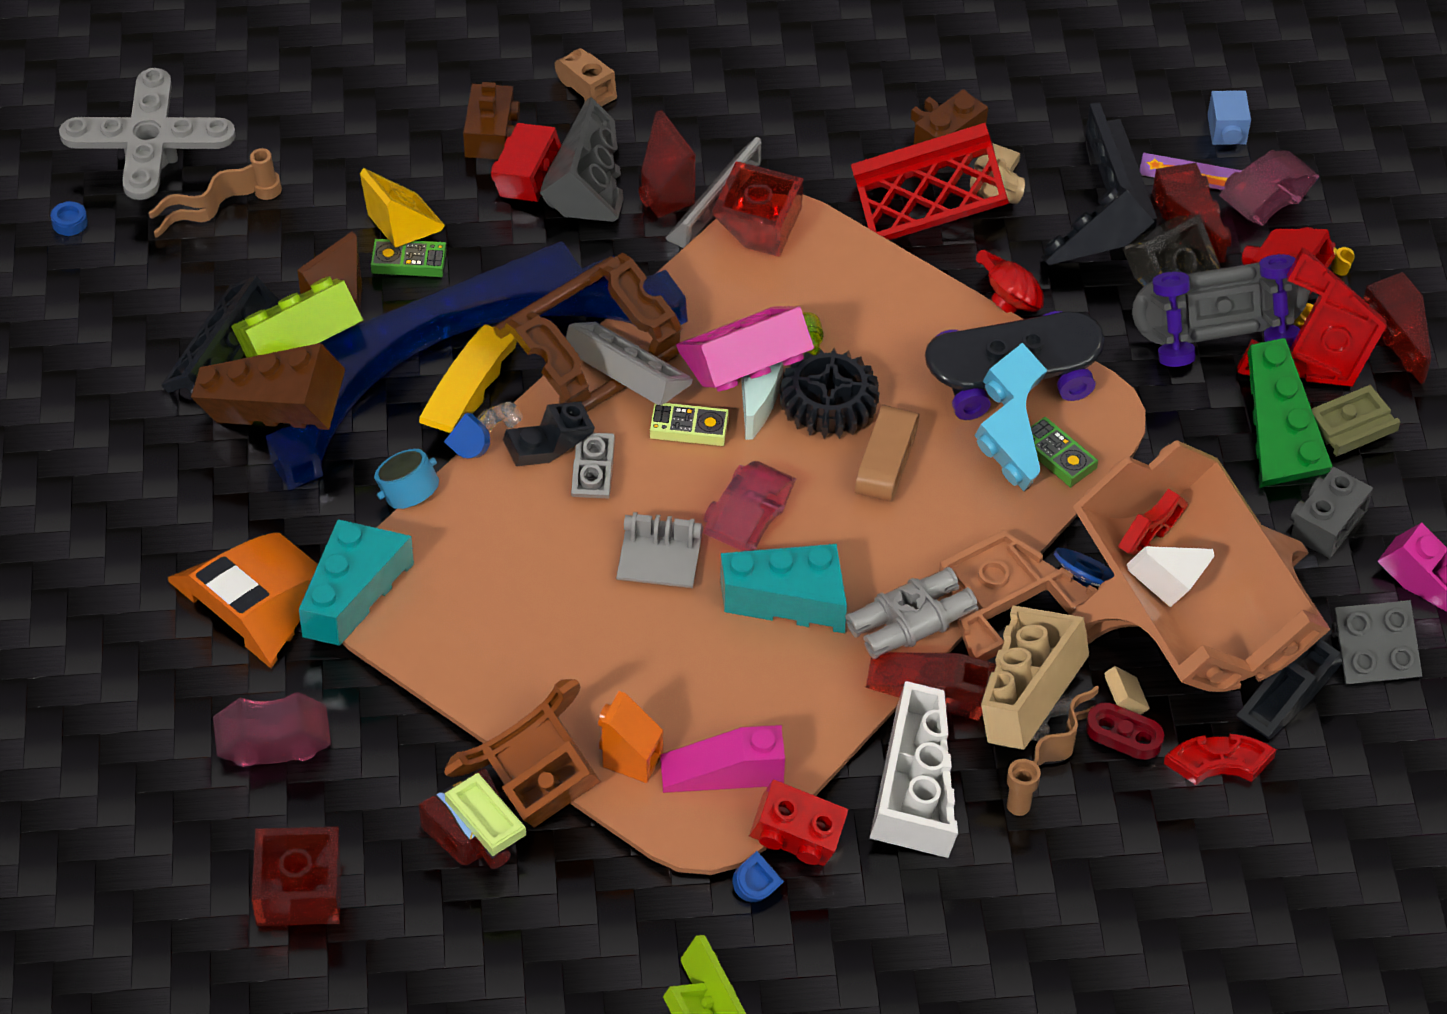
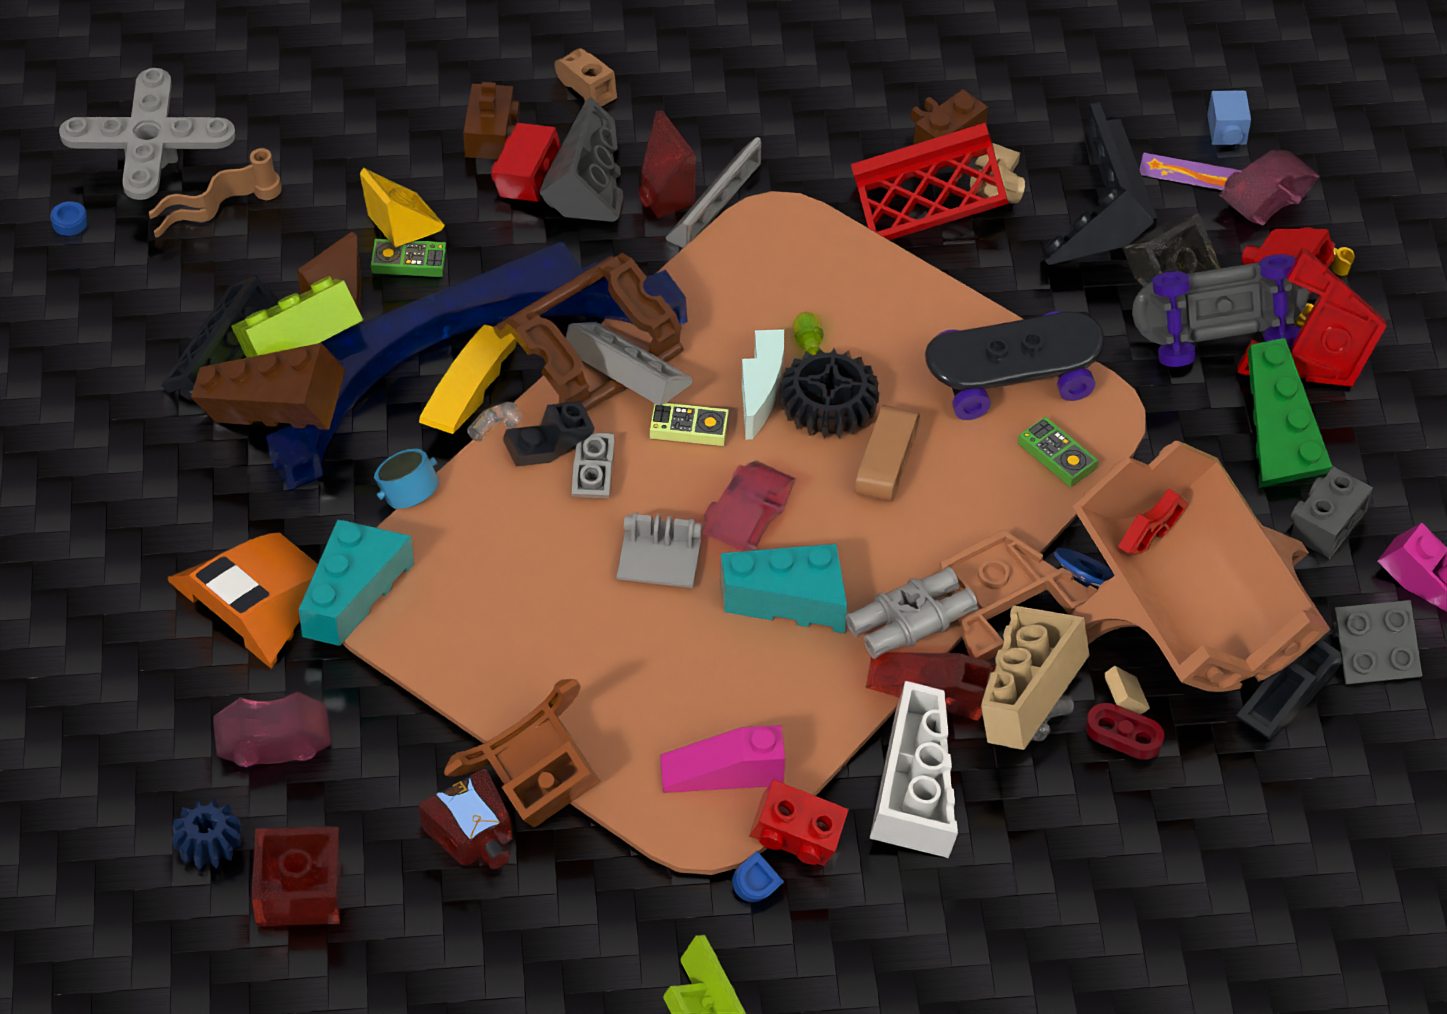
(206, 834): none -> dark blue gear
(469, 437): blue tile -> none
(485, 814): yellowish green tile -> none
(629, 739): orange slope -> none
(747, 347): slope -> none
(759, 207): clear red slope -> none
(1008, 431): medium azure arch -> none
(1012, 283): red animal -> none
(1025, 774): medium nougat flag -> none
(1169, 570): white slope -> none
(1185, 192): clear red slope -> none
(1220, 755): red tile -> none
(1354, 420): olive plate -> none
(1406, 322): clear red slope -> none

